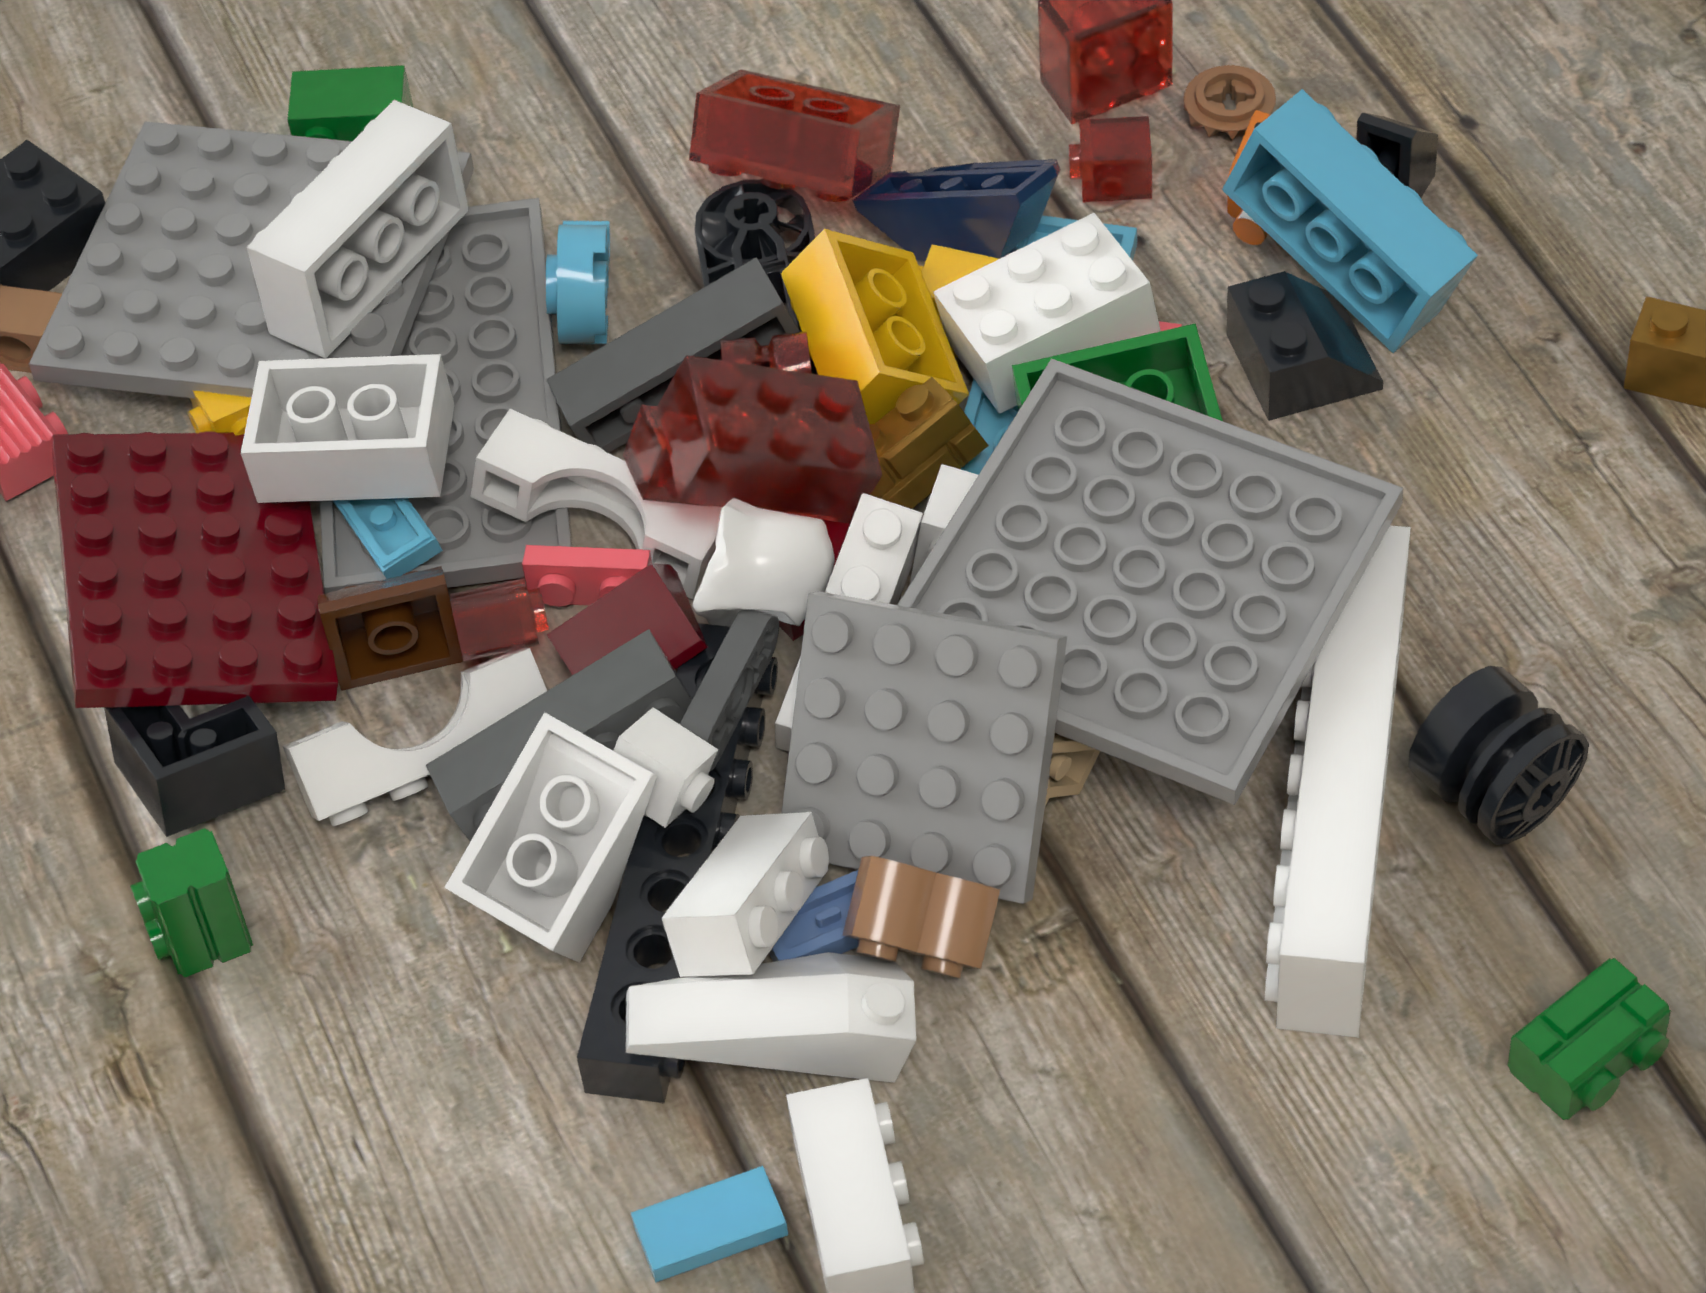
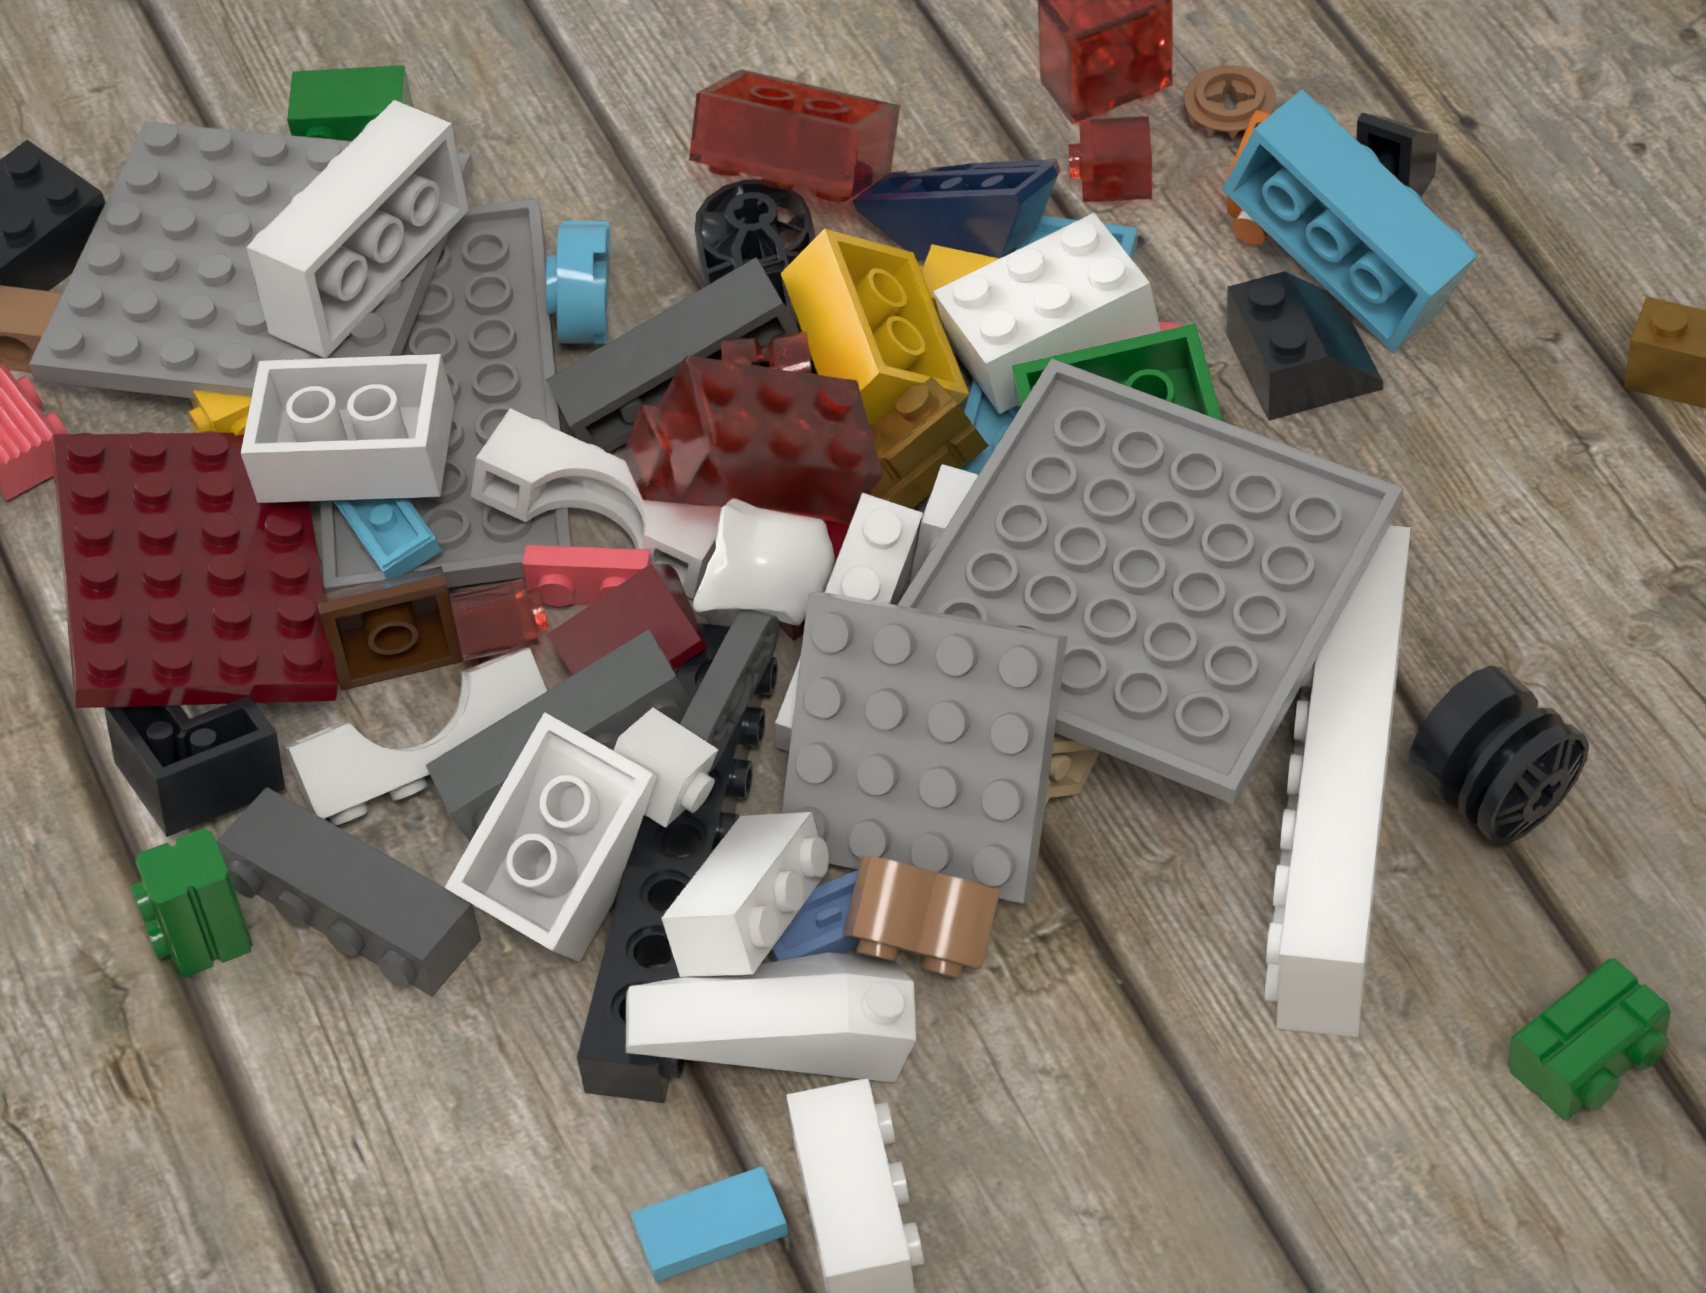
(349, 892): none -> dark grey brick

